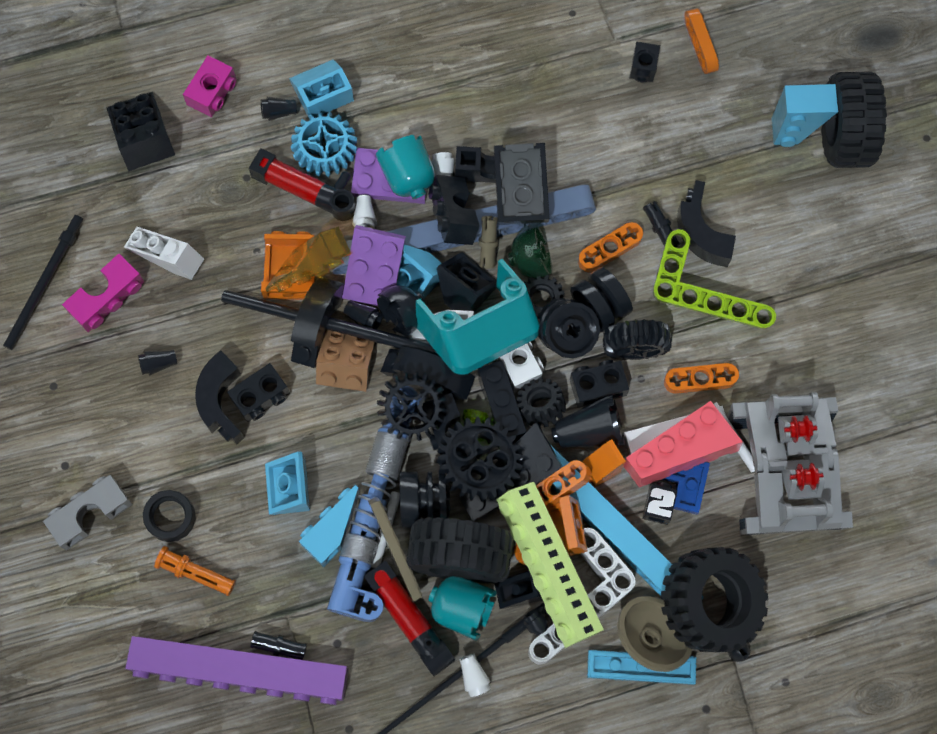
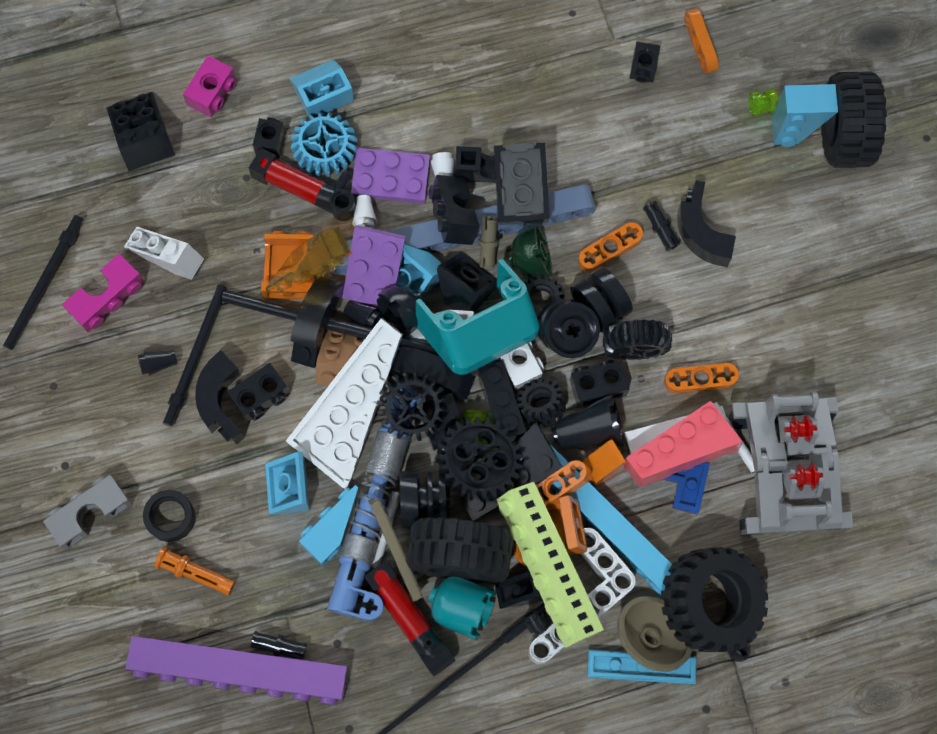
(177, 399): none -> black bar
(266, 127): none -> black brick
(275, 108): black cone -> none
(341, 418): none -> white wing
(407, 167): teal cylinder -> none
(474, 677): white cone -> none
(660, 503): brick -> none
(702, 294): lime beam -> none
(763, 102): none -> clear neon green wheel

